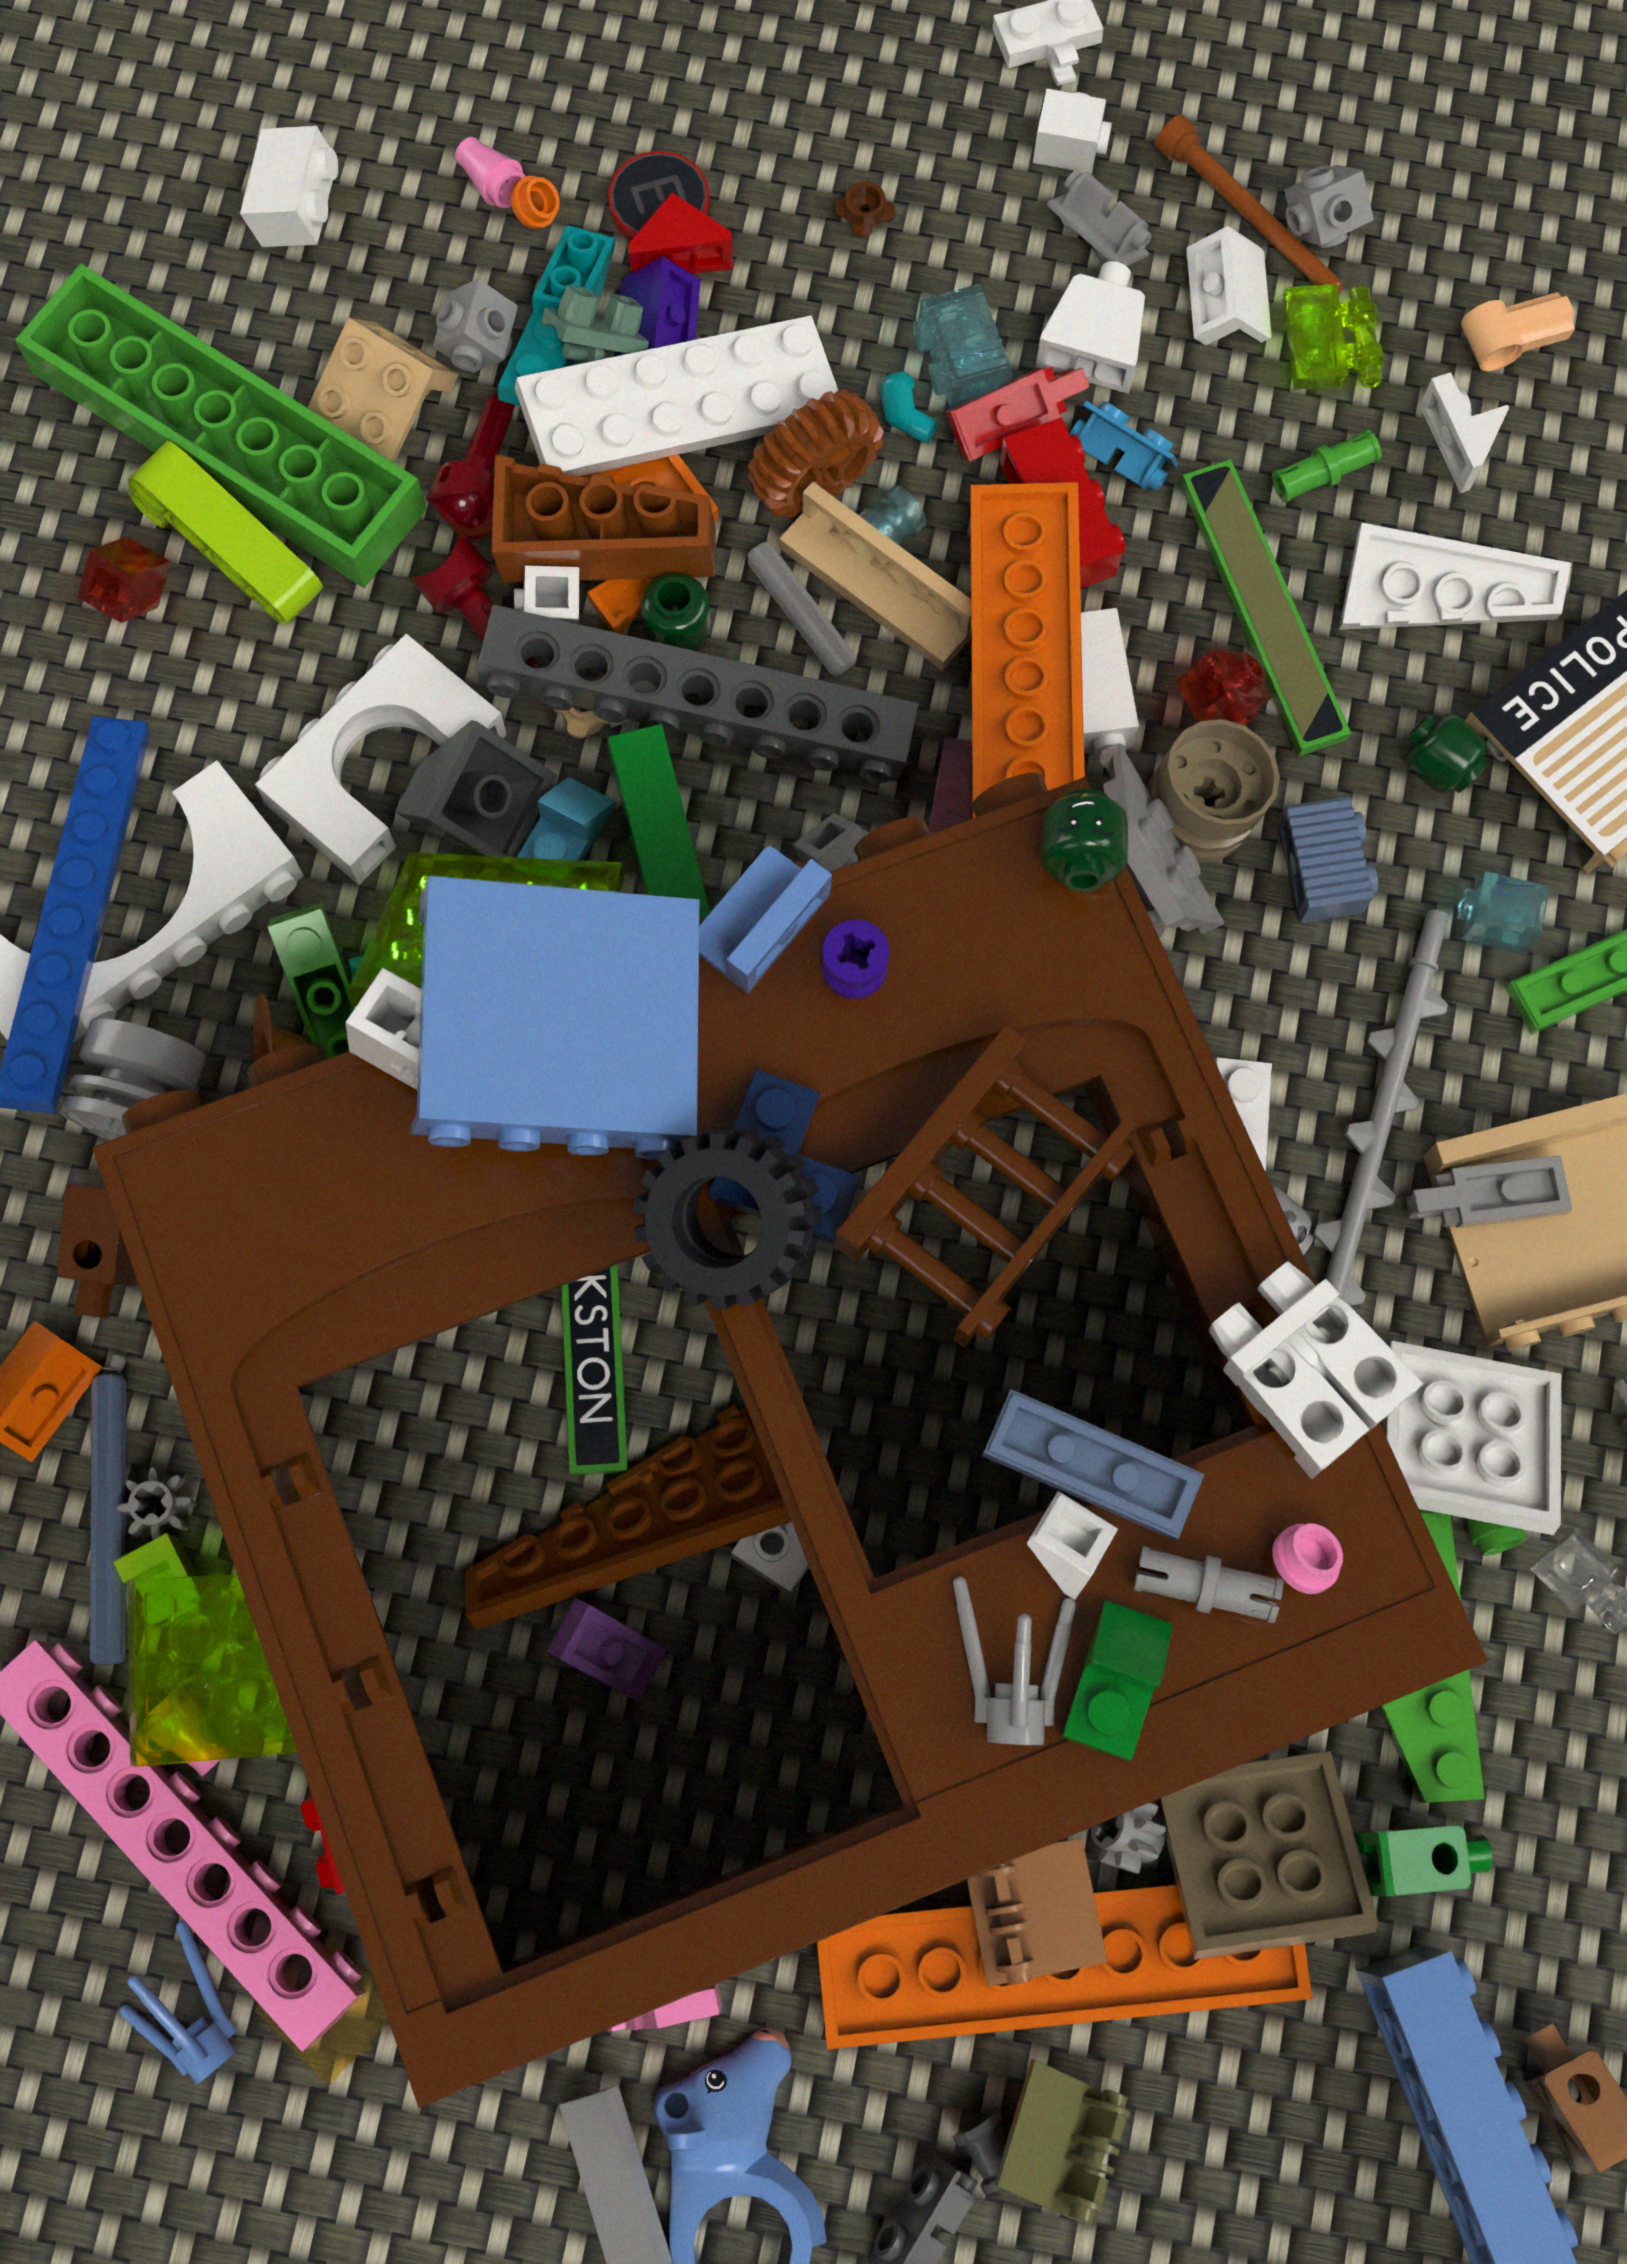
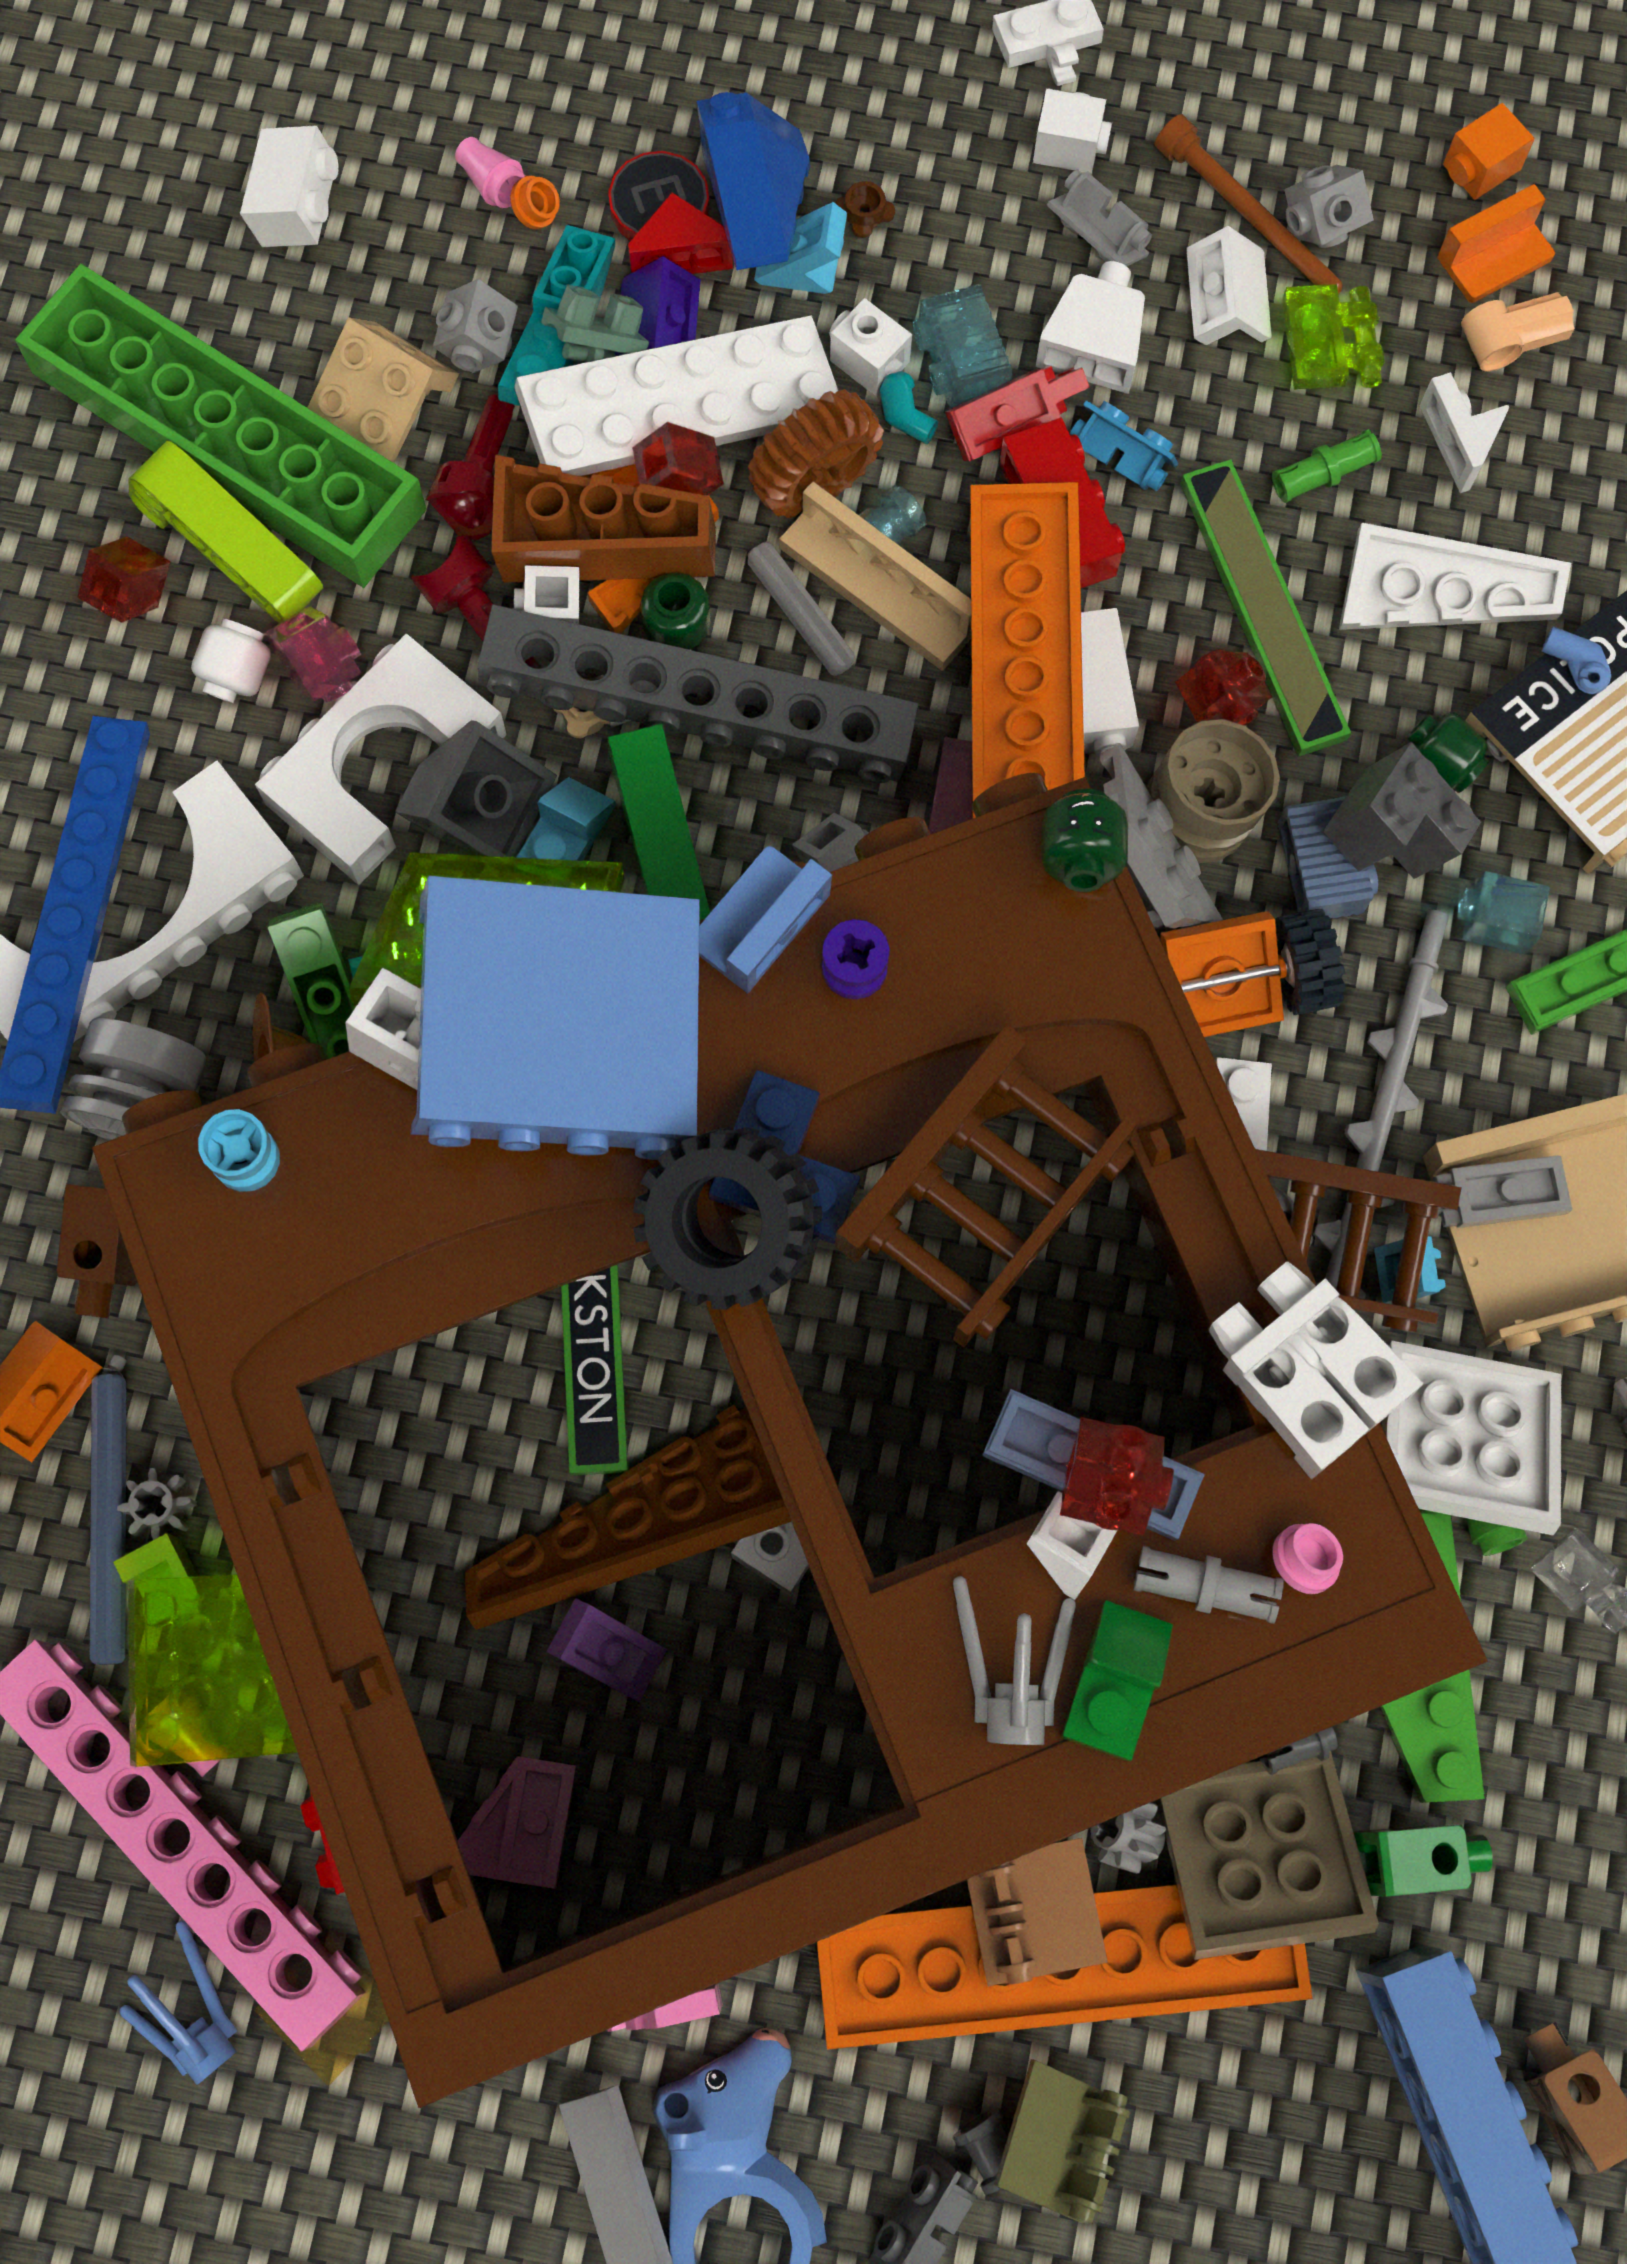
(228, 1140): none -> medium azure wheel
(231, 660): none -> white head
(316, 654): none -> clear pink brick
(522, 1825): none -> bright pink wing
(679, 460): none -> clear red brick
(755, 175): none -> blue wedge
(812, 254): none -> medium azure slope
(869, 345): none -> white brick
(1115, 1476): none -> clear red brick
(1239, 964): none -> orange plate
(1316, 1745): none -> dark grey pin
(1365, 1193): none -> reddish brown fence
(1387, 1265): none -> medium azure tile
(1402, 811): none -> flat silver brick
(1488, 151): none -> orange brick
(1496, 245): none -> orange panel
(1583, 658): none -> medium blue arm

